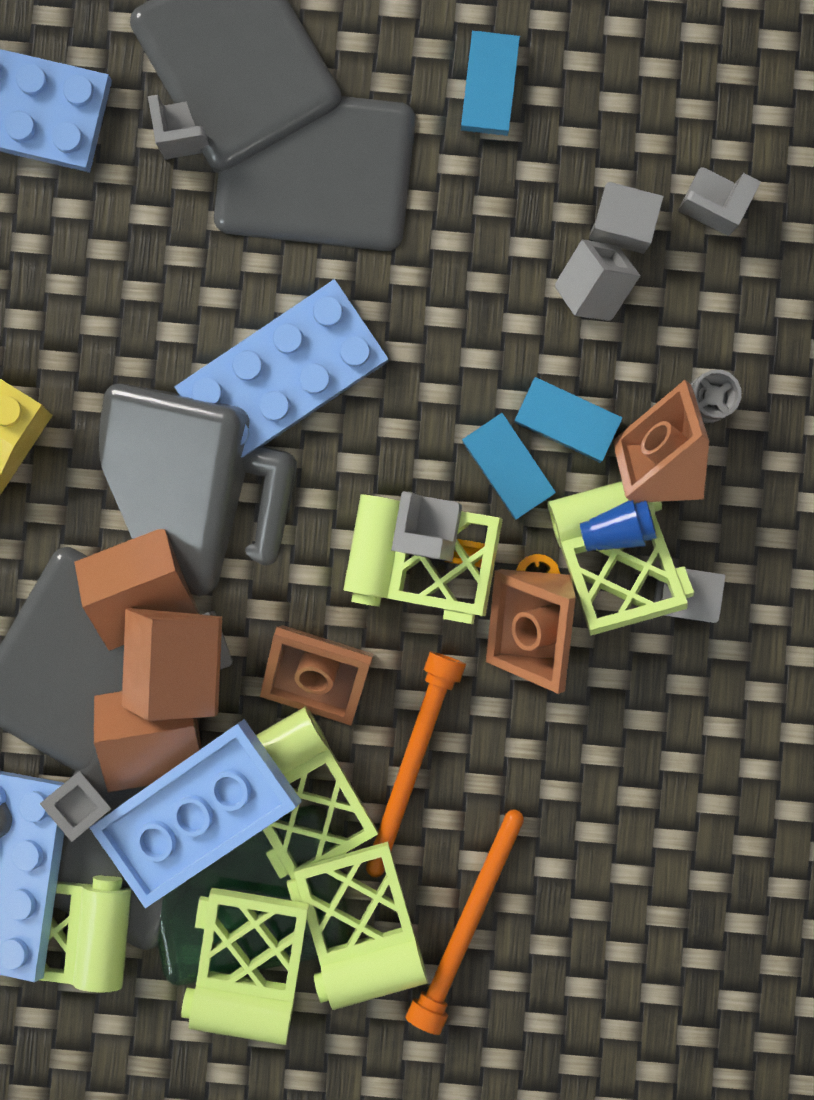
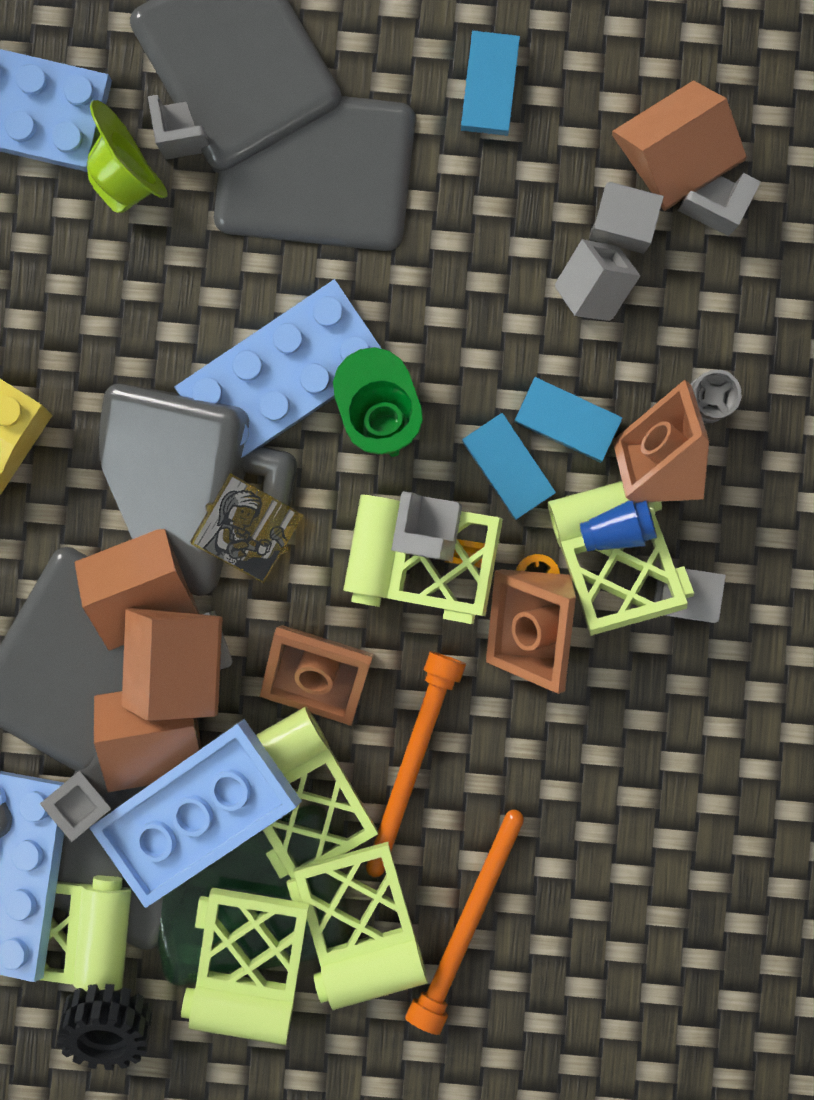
(104, 1027): none -> black tyre
(117, 165): none -> lime piece
(246, 528): none -> piece
(377, 401): none -> green piece
(682, 142): none -> nougat slope

